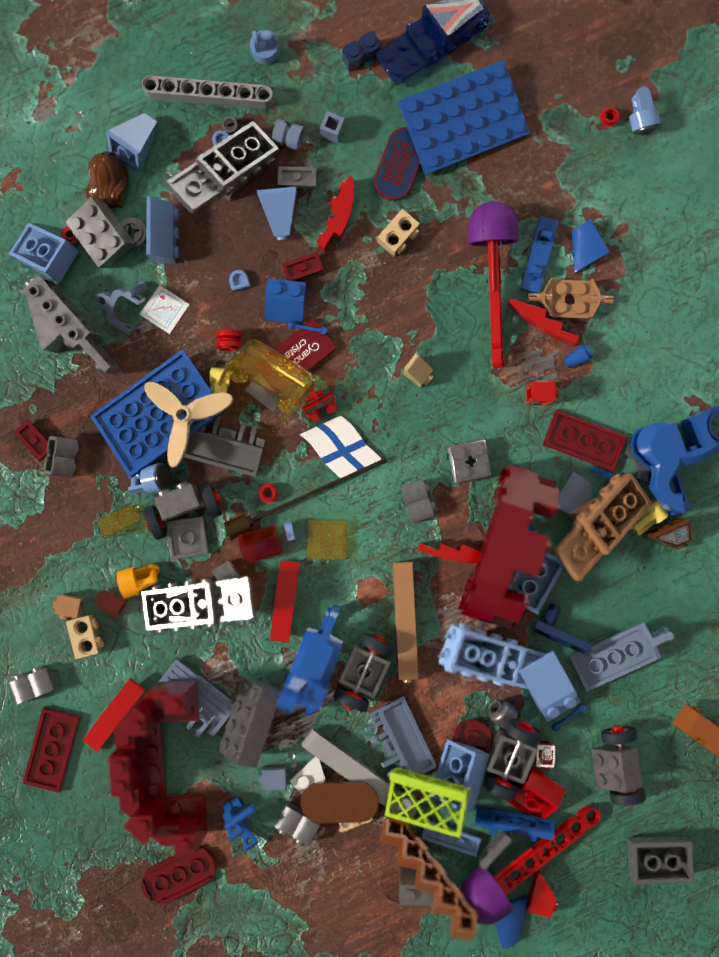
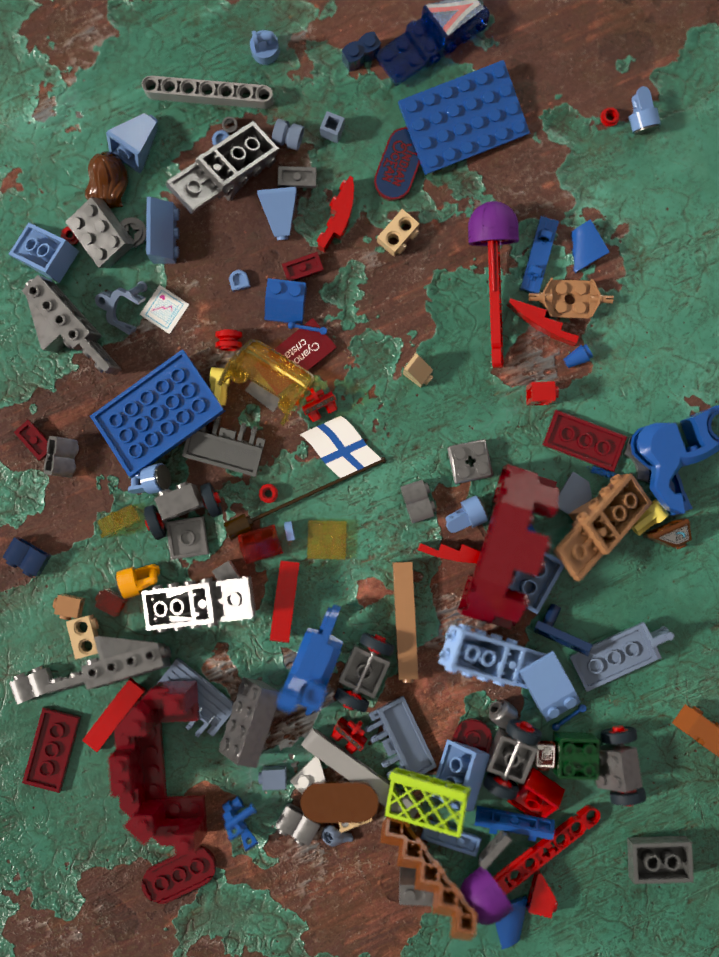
(26, 556): none -> dark blue brick
(117, 661): none -> flat silver wedge
(197, 410): tan piece -> none
(334, 837): none -> sand blue animal
(351, 732): none -> red hips
(471, 514): none -> medium blue piece
(576, 755): none -> dark green brick

